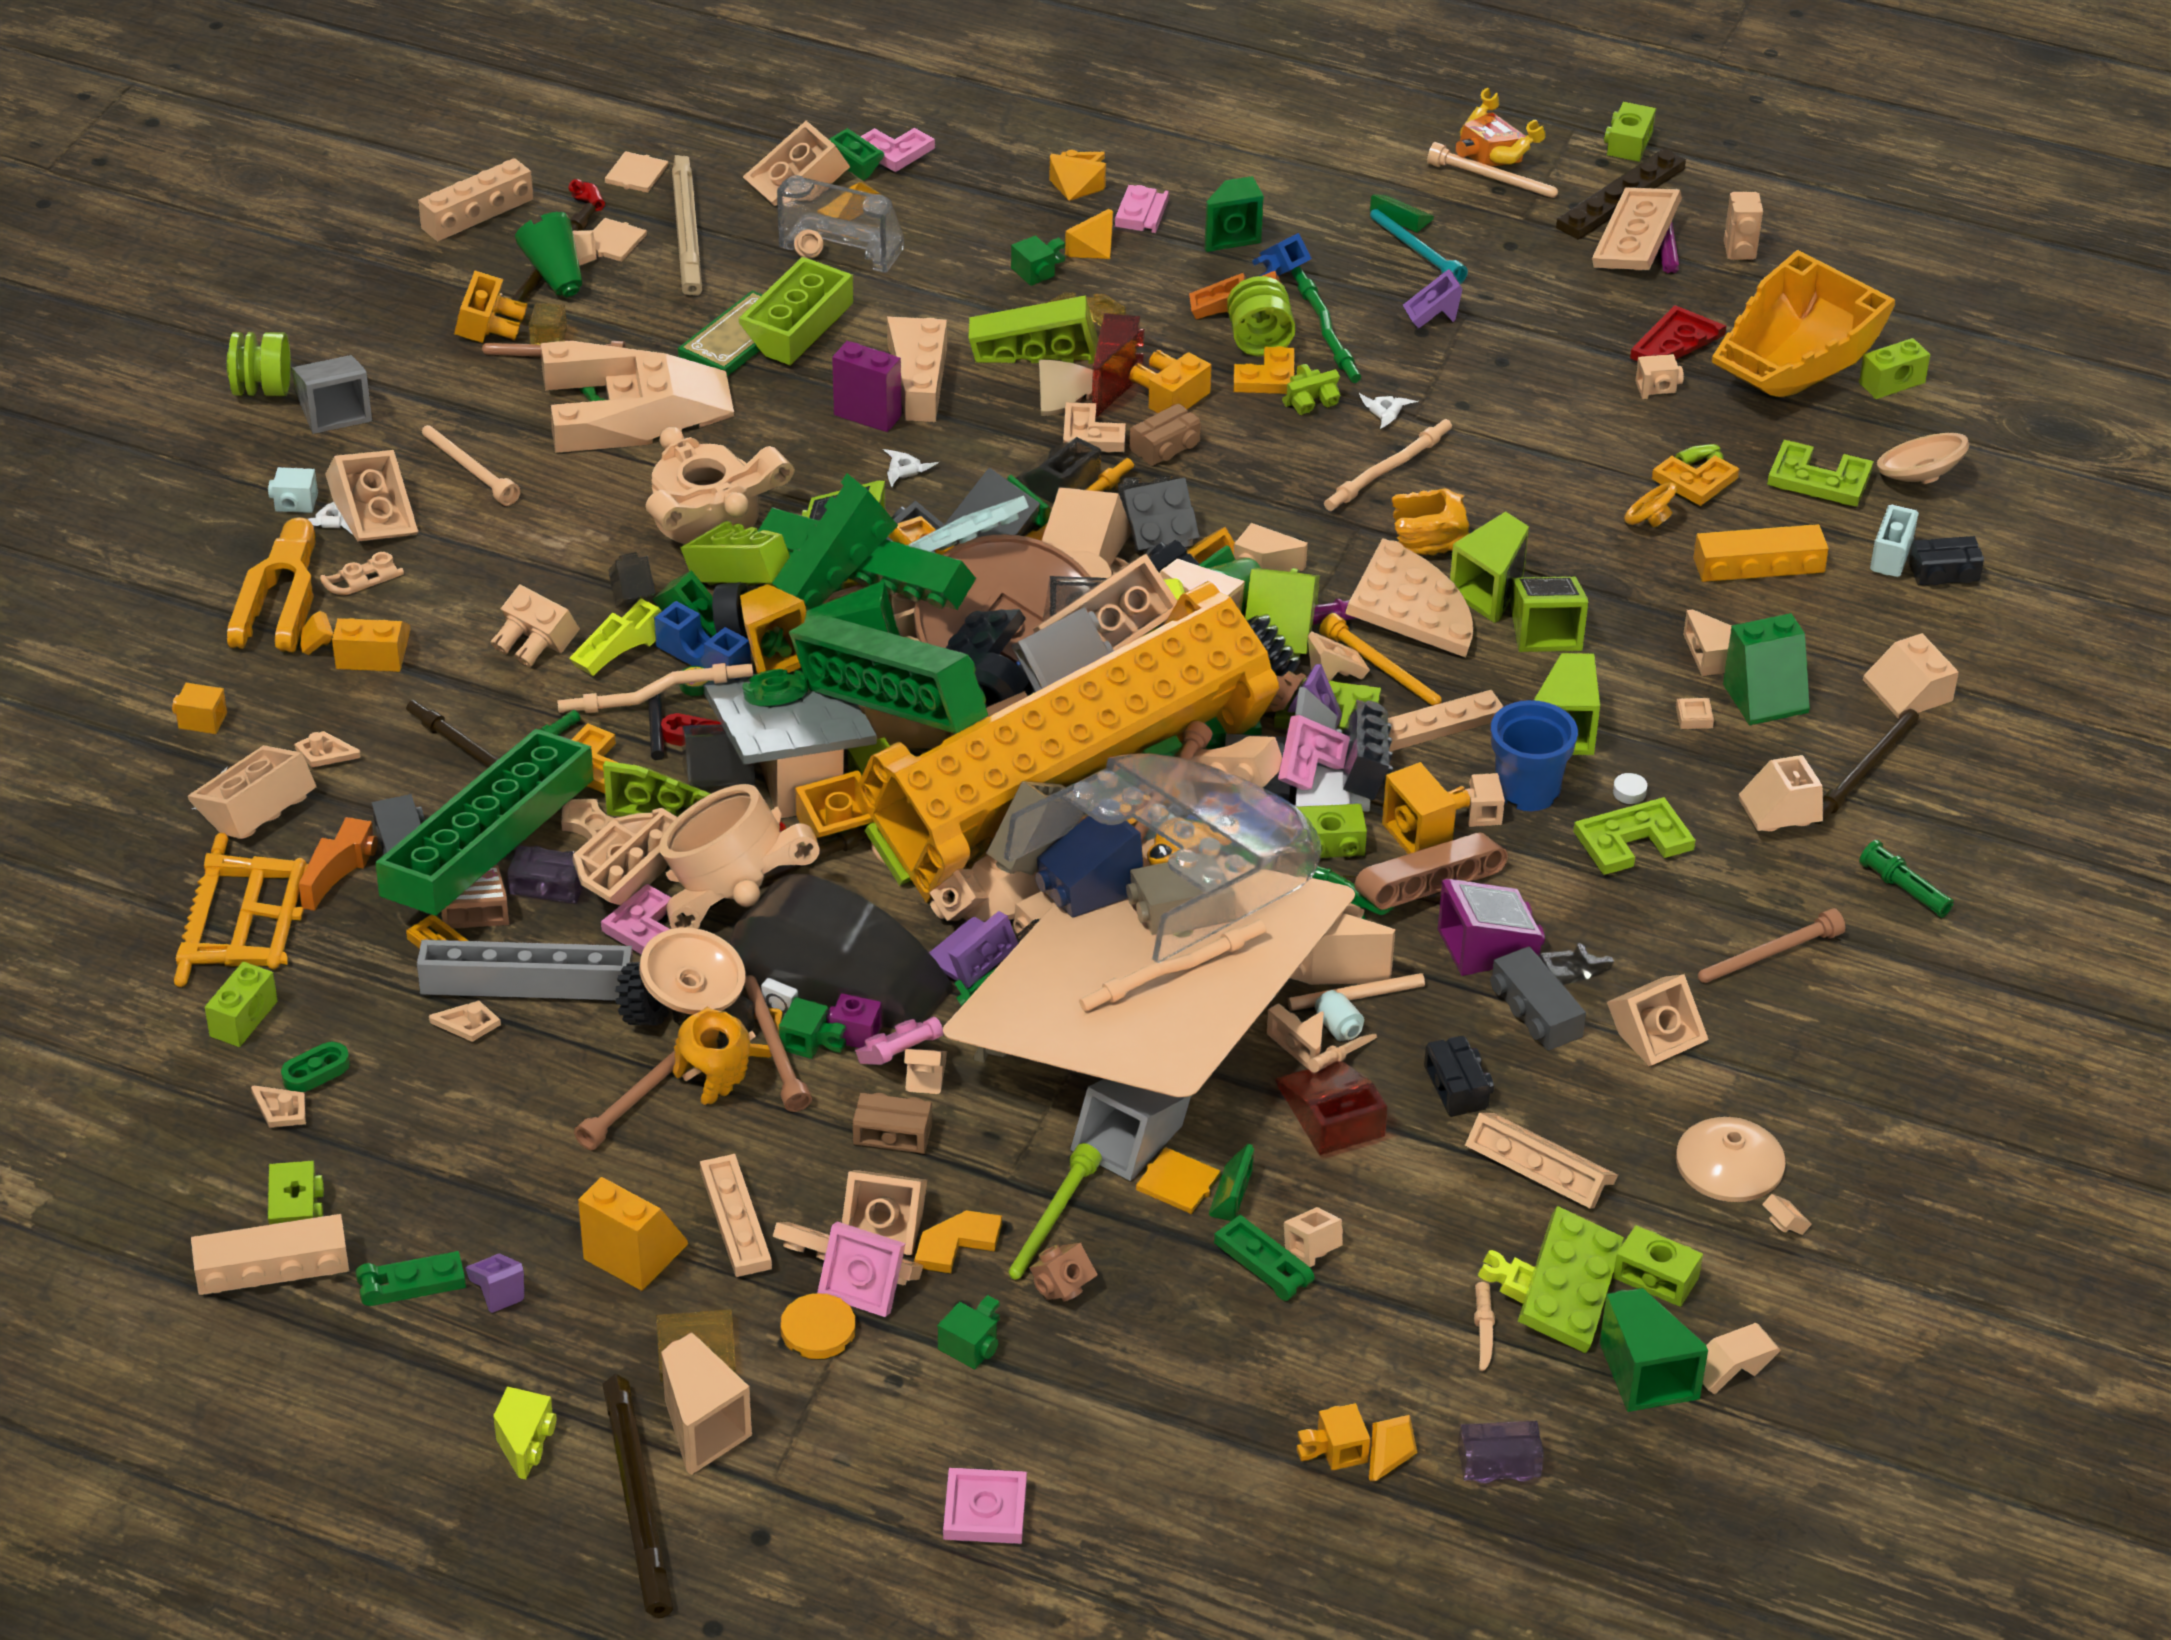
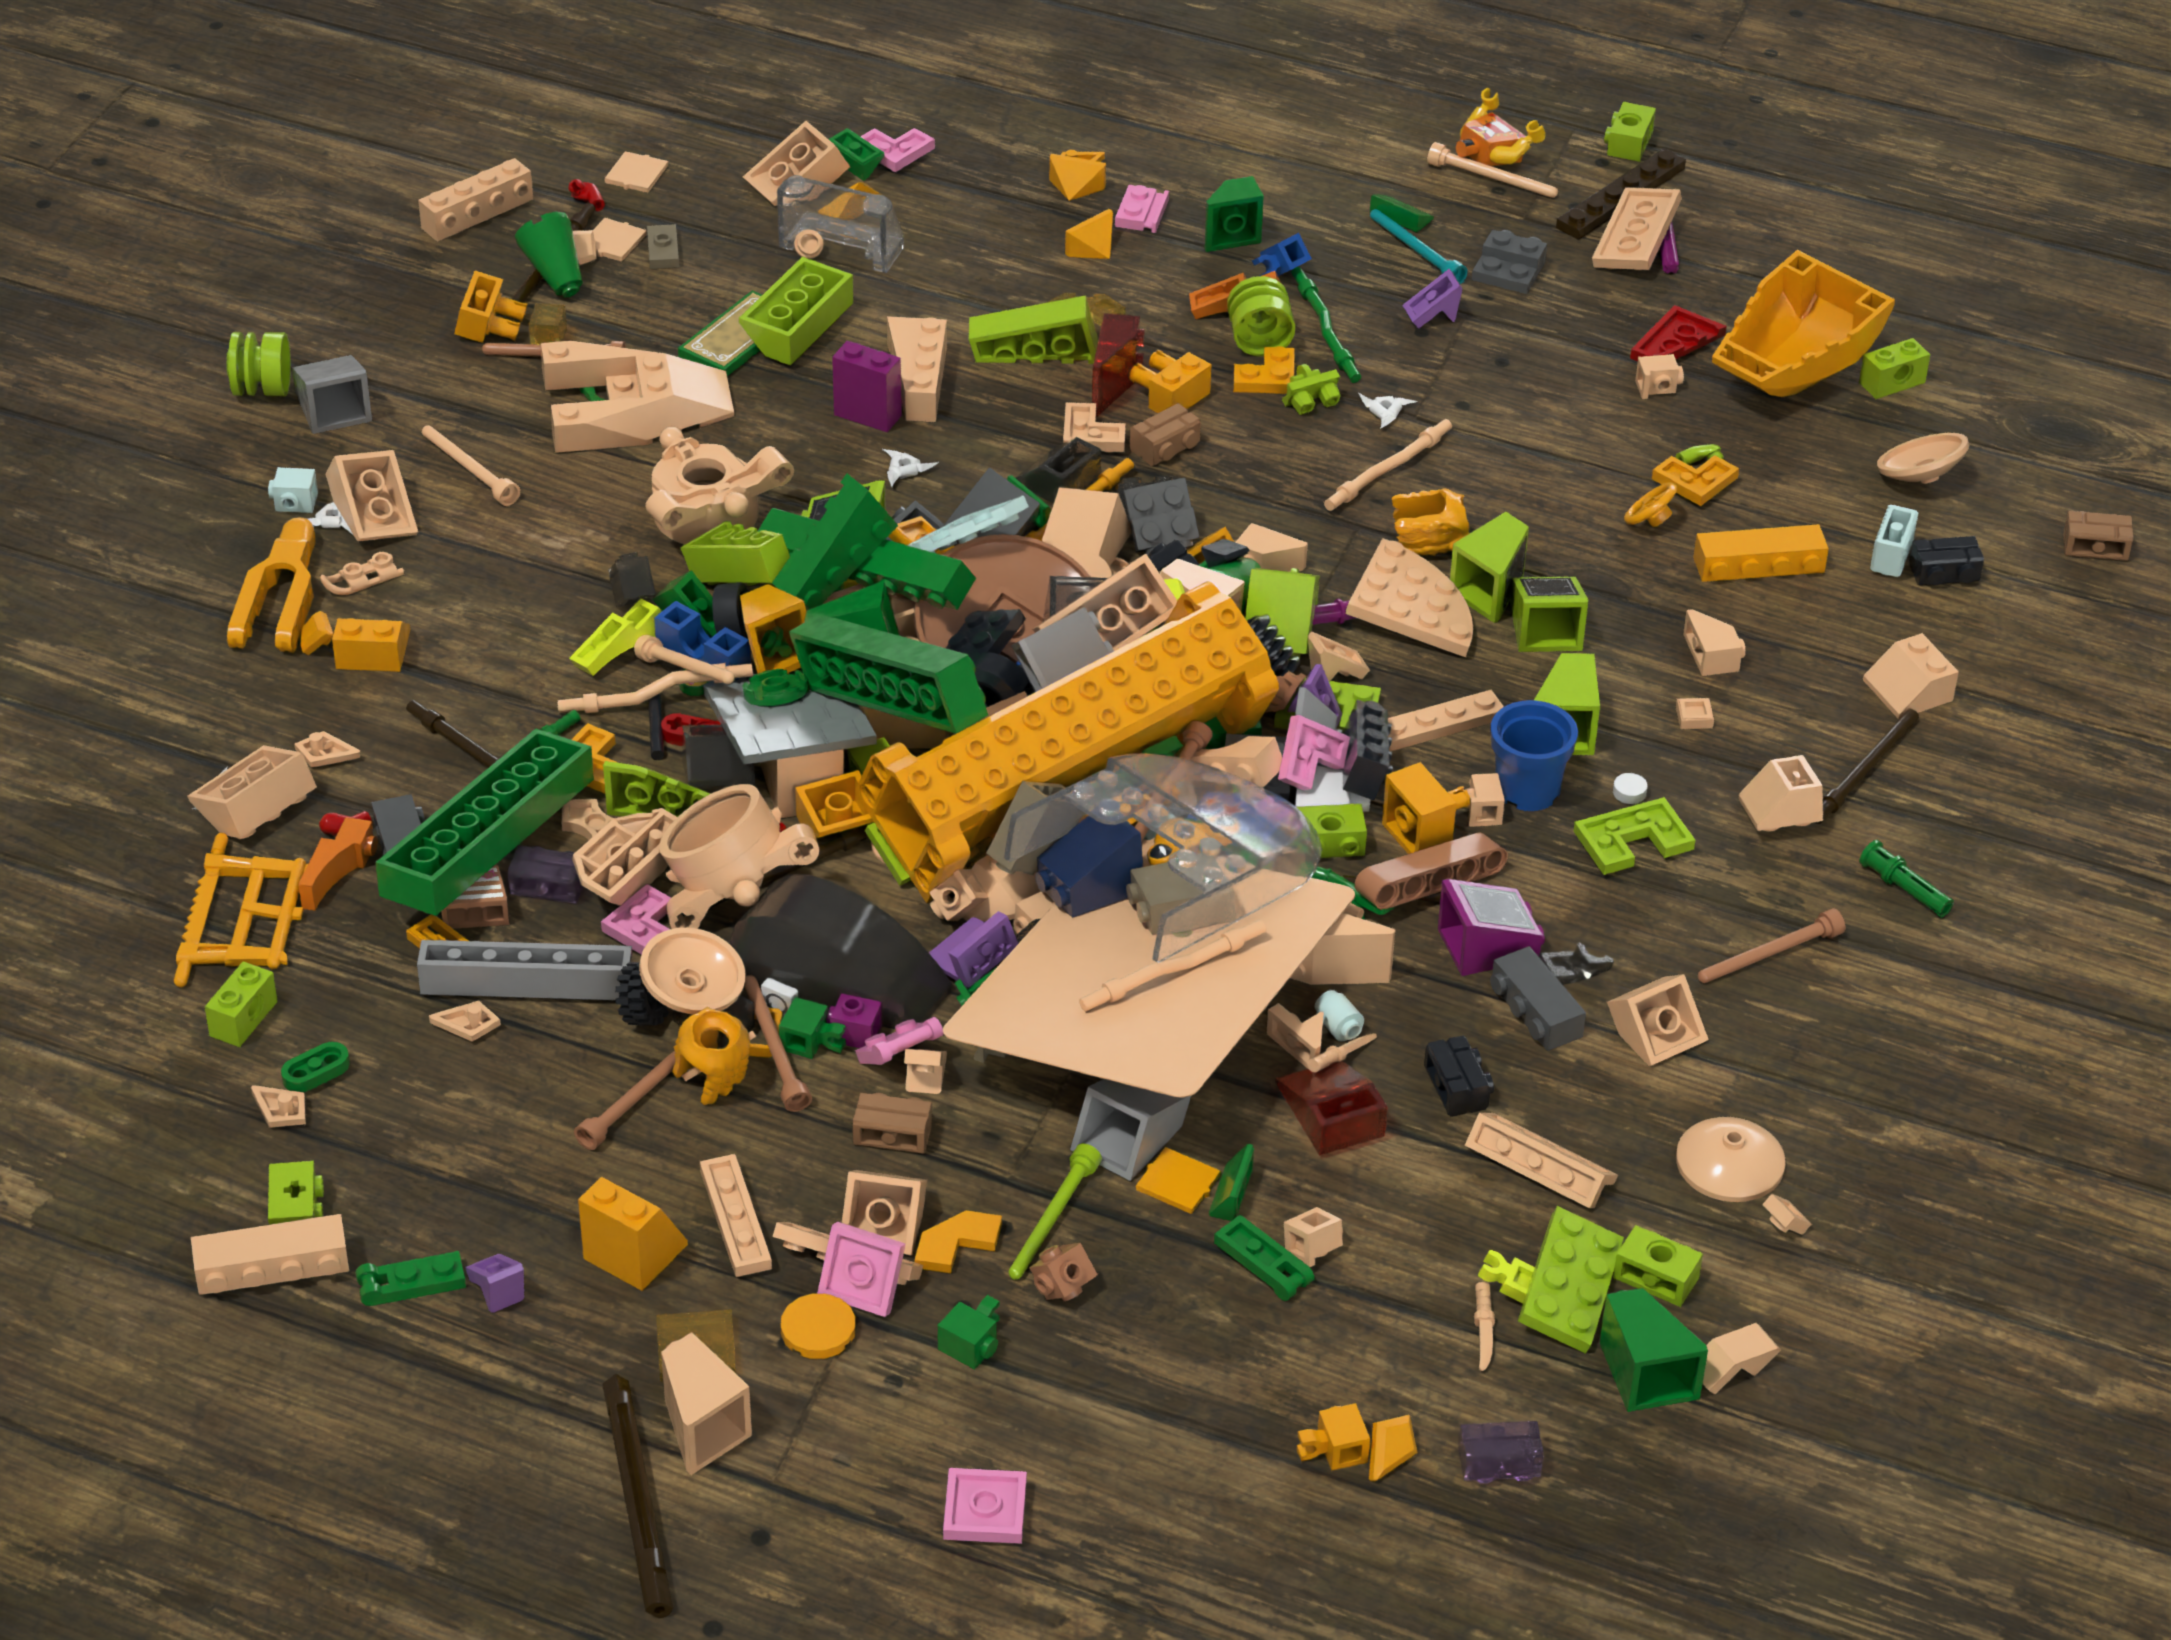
(200, 708): light orange brick -> none
(333, 821): none -> red arm
(521, 1427): neon yellow slope -> none
(539, 619): light nougat brick -> none
(651, 649): none -> light nougat piece
(663, 246): none -> dark tan plate
(686, 226): tan piece -> none
(1036, 260): green brick -> none
(1061, 384): tan brick -> none
(1223, 552): none -> black slope
(1335, 628): light orange piece -> none
(1361, 991): light nougat bar -> none
(1510, 261): none -> dark grey plate
(1743, 225): light nougat brick -> none
(1768, 669): green slope -> none
(1793, 473): lime plate -> none
(2098, 535): none -> medium nougat brick

